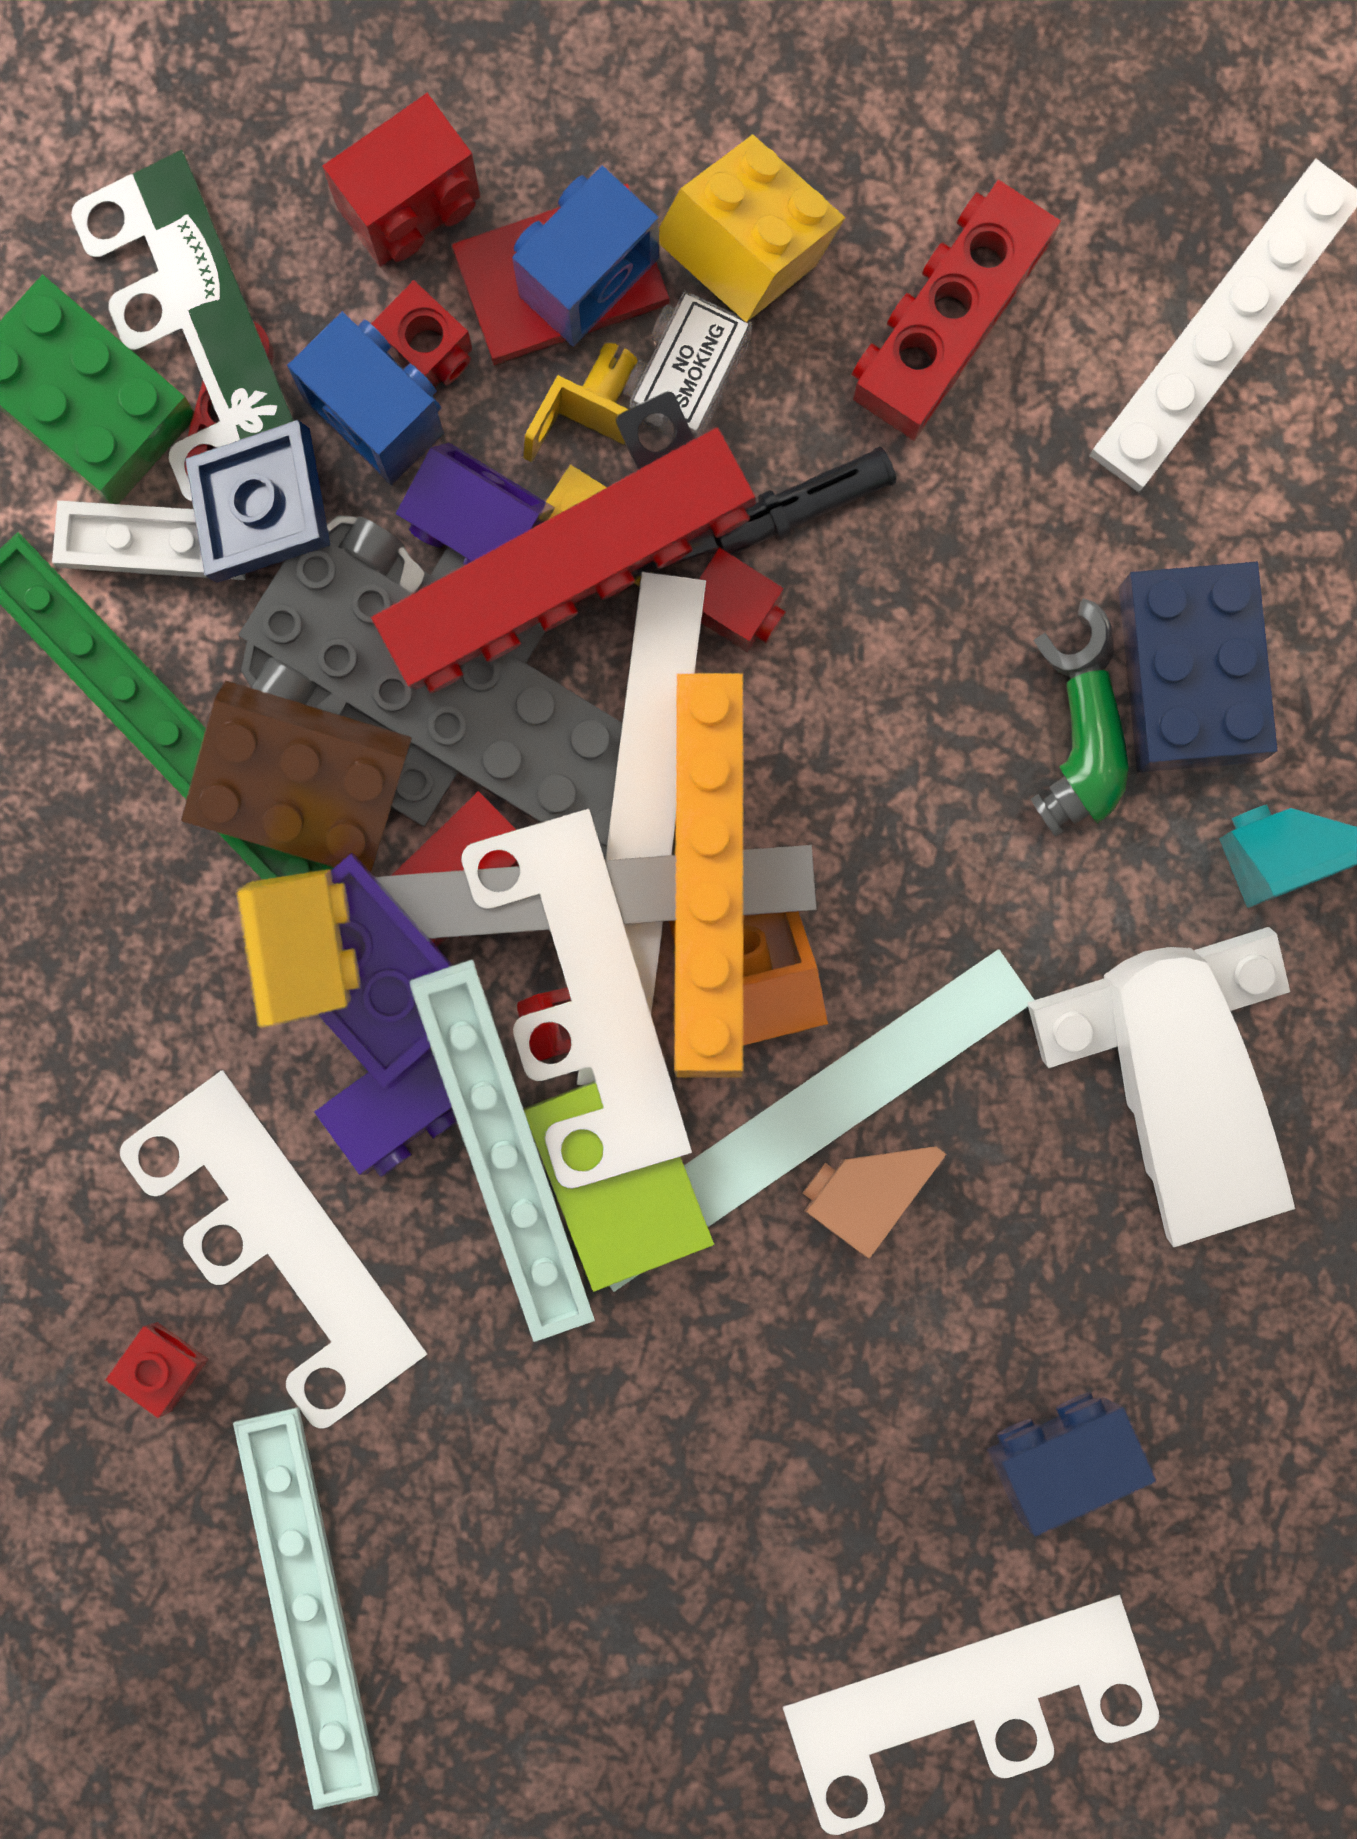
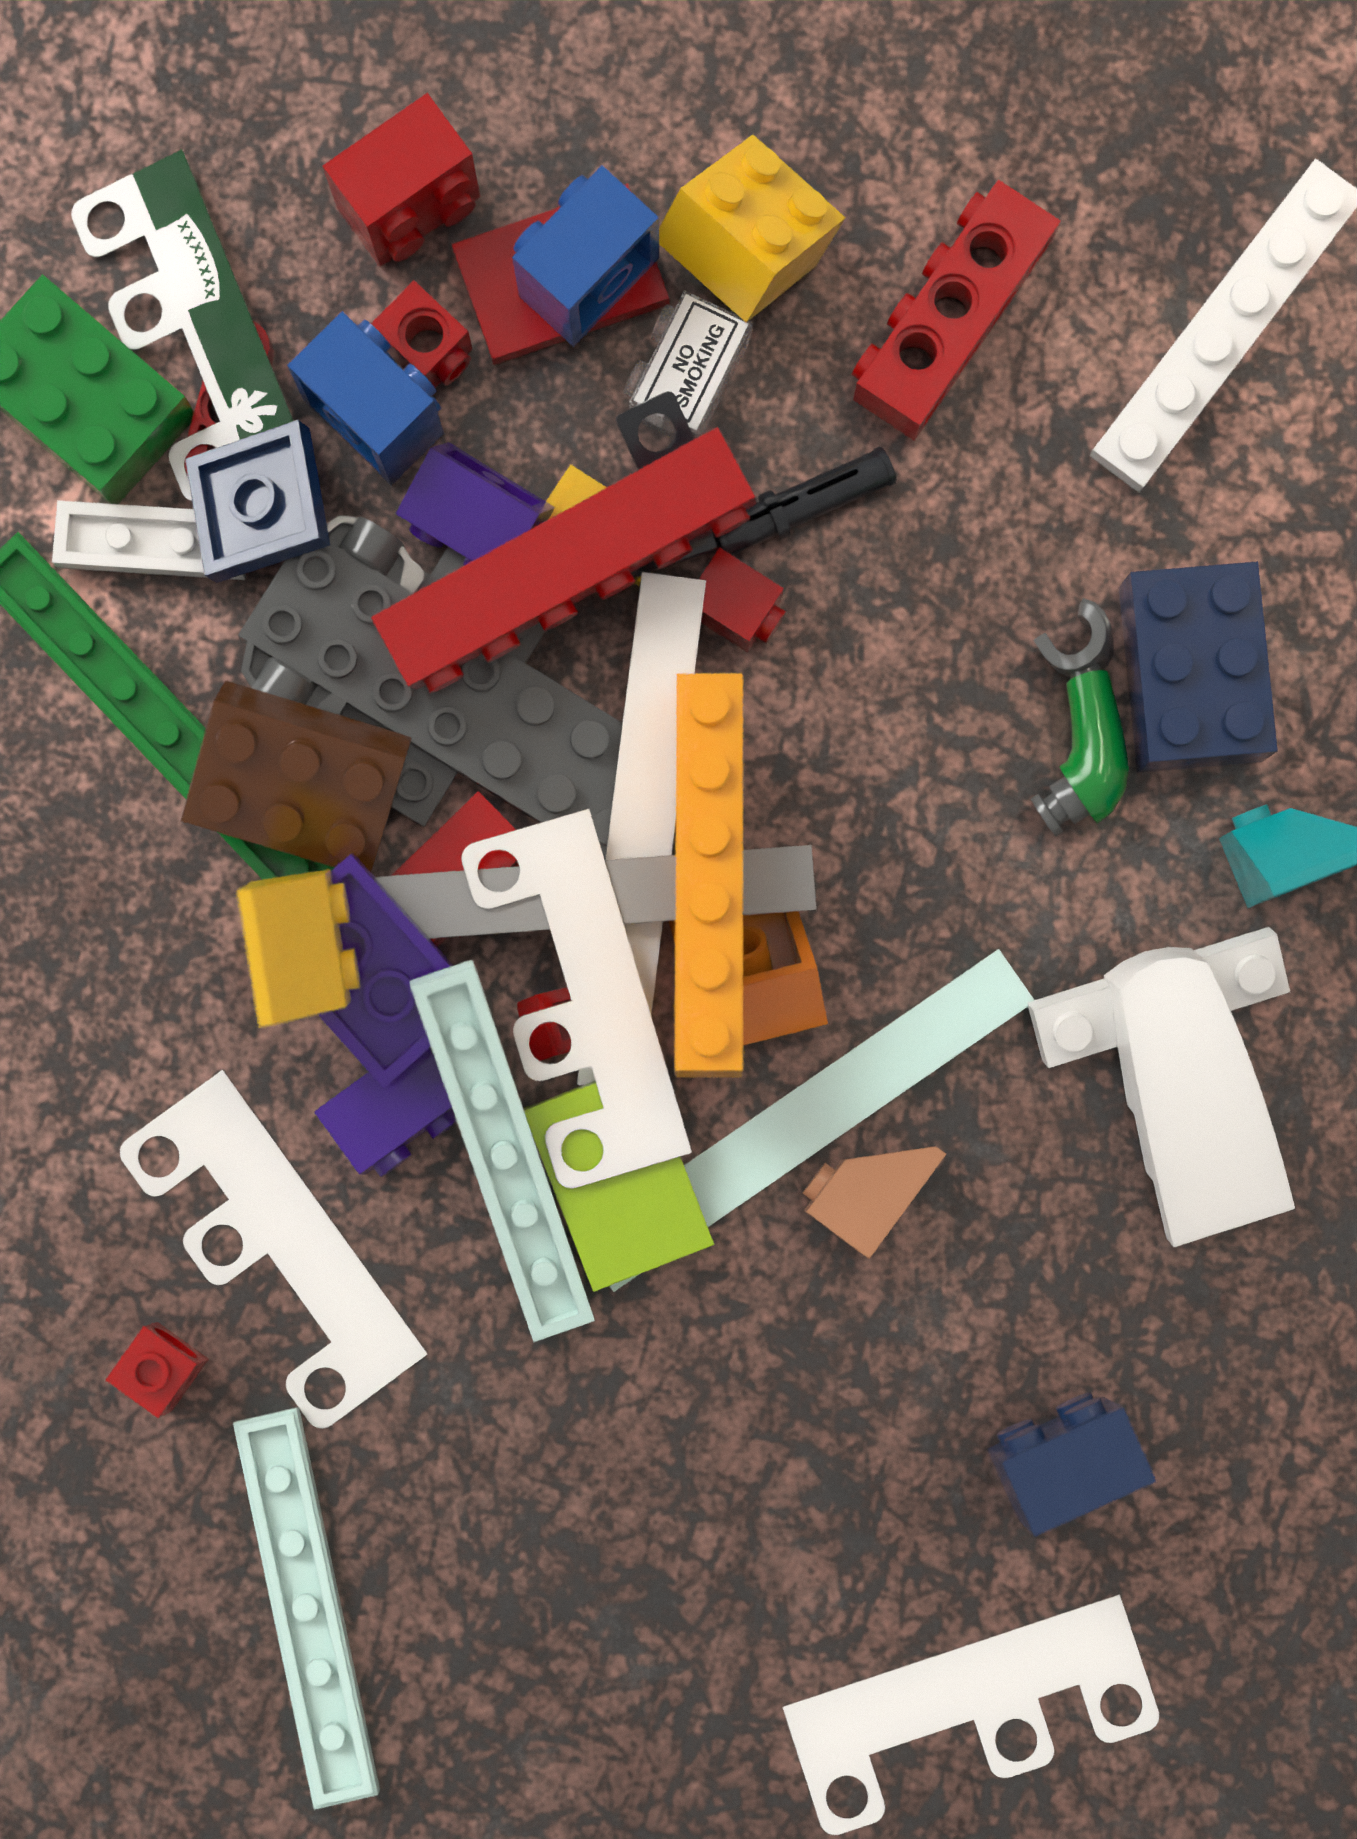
(589, 404): yellow bracket -> none

